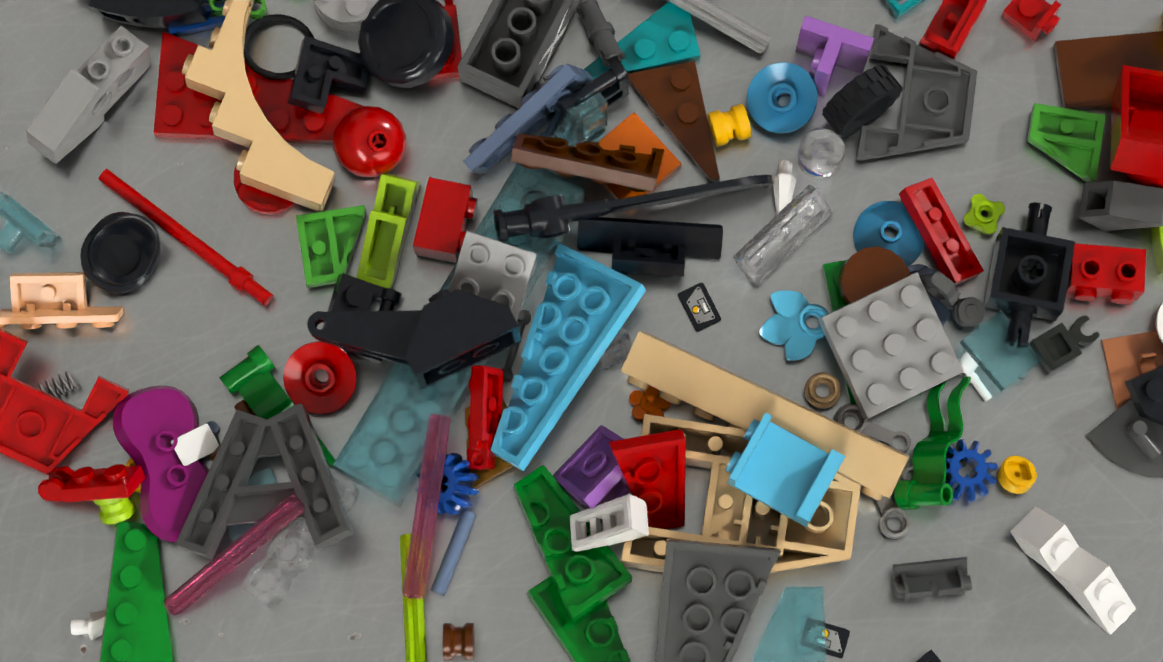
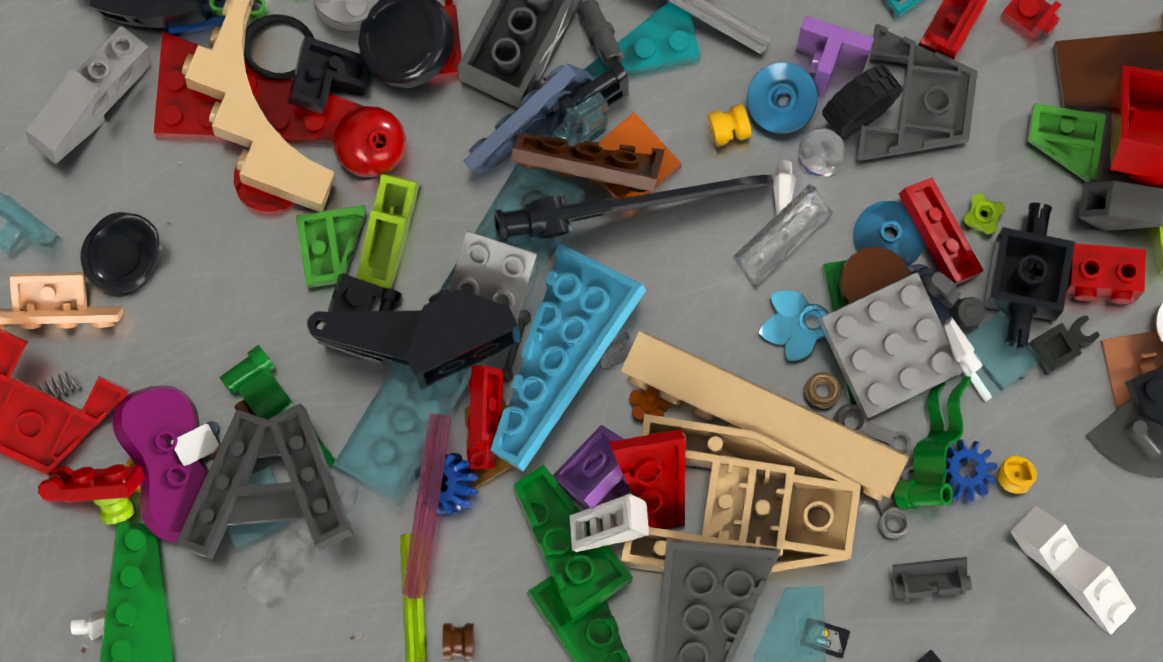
(234, 555): clear pink axle -> none
(238, 277): red bar -> none
(306, 389): red dish -> none
(444, 219): red brick -> none
(453, 552): sand blue piece -> none
(650, 244): black bracket -> none
(677, 100): reddish brown wing -> none
(699, 306): black sticker -> none
(783, 470): medium azure panel -> none
(961, 347): none -> white bar

